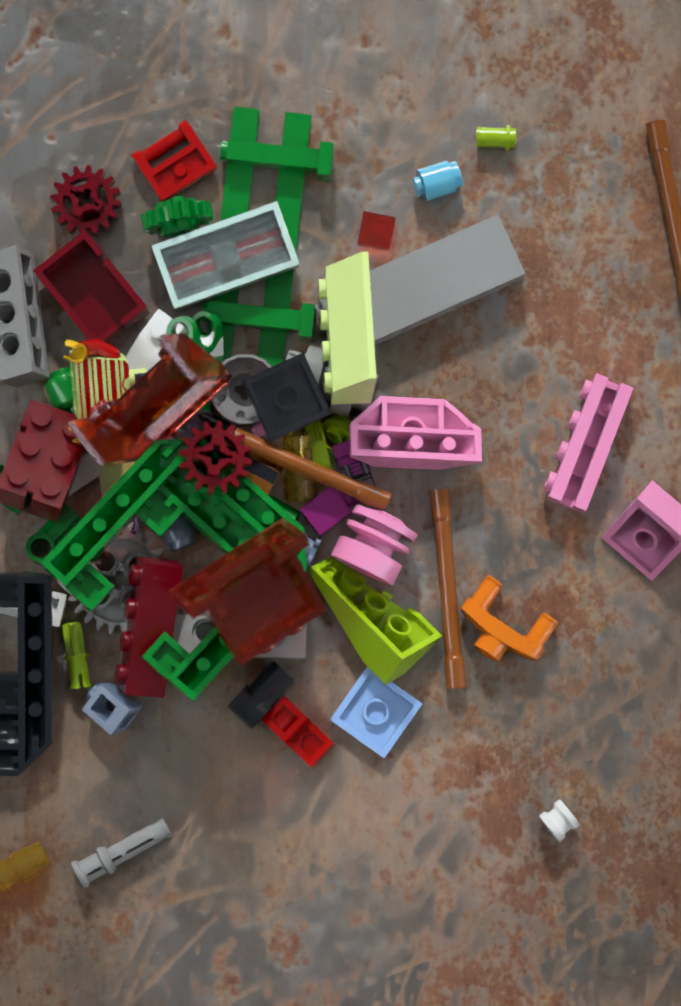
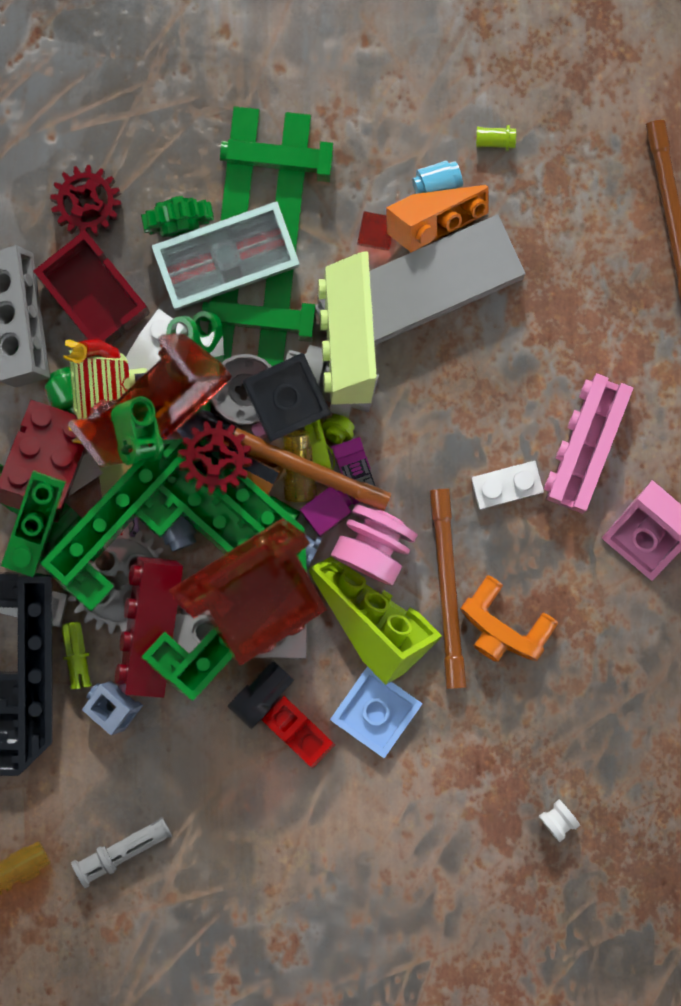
(33, 524): none -> green slope
(137, 431): none -> green piece
(180, 169): red plate -> none
(414, 435): bright pink wedge -> none
(432, 215): none -> orange slope
(507, 485): none -> white plate

